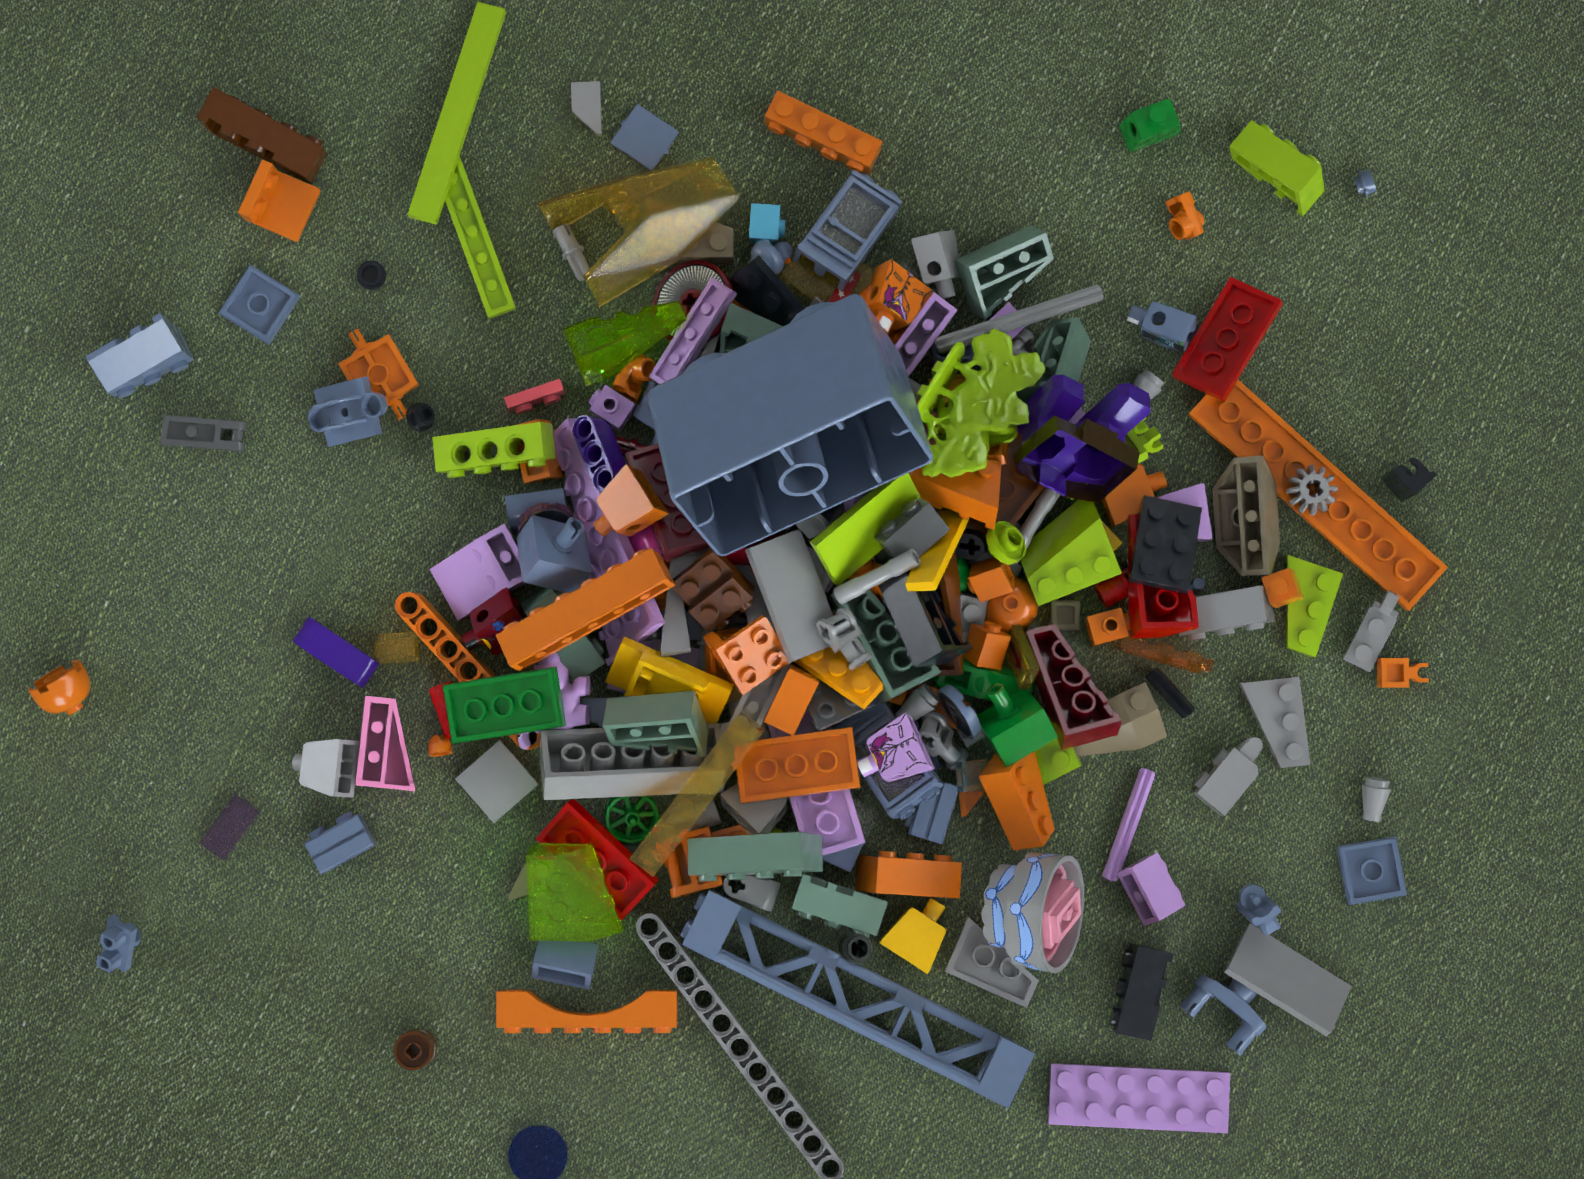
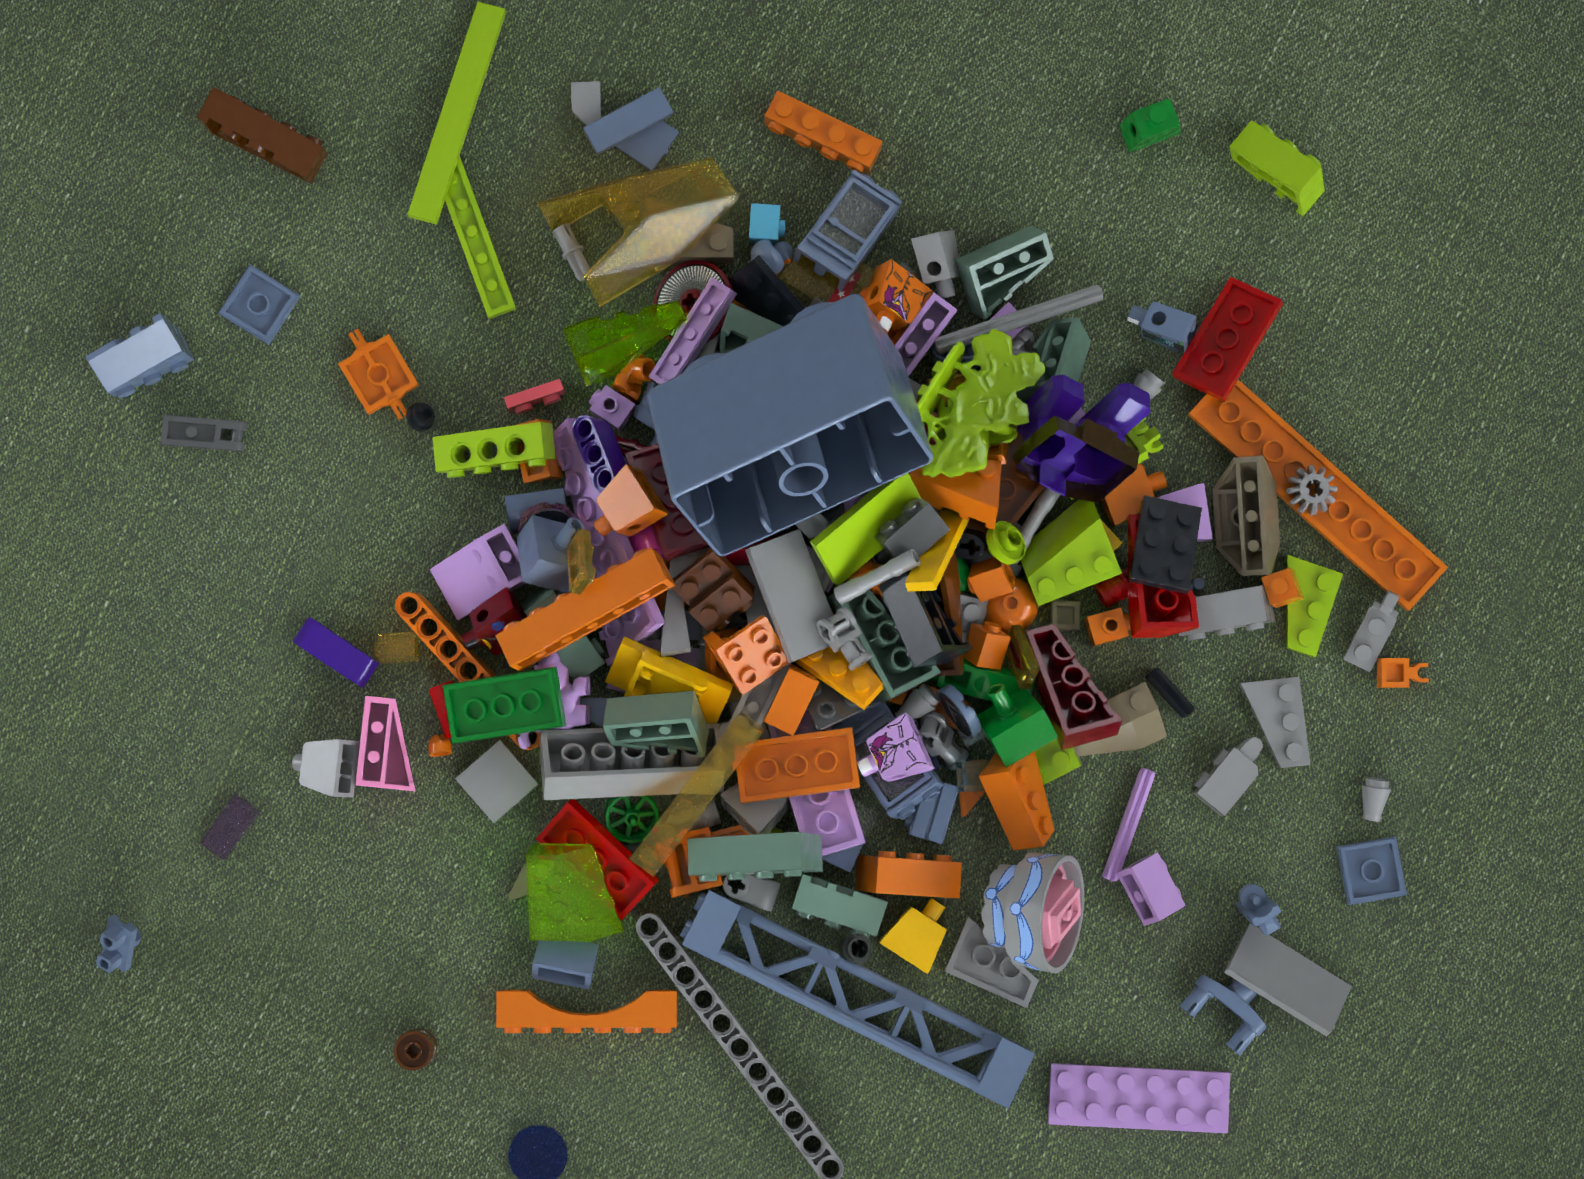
(62, 689): orange cylinder -> none
(278, 202): orange bracket -> none
(340, 842): sand blue brick -> none
(347, 411): sand blue piece -> none
(371, 275): black plate -> none
(580, 561): none -> clear yellow plate
(628, 121): none -> sand blue tile
(1140, 991): black wedge -> none
(1166, 655): clear orange wing -> none
(1187, 220): orange plate -> none
(1365, 182): sand blue plate -> none
(1404, 482): black hinge -> none

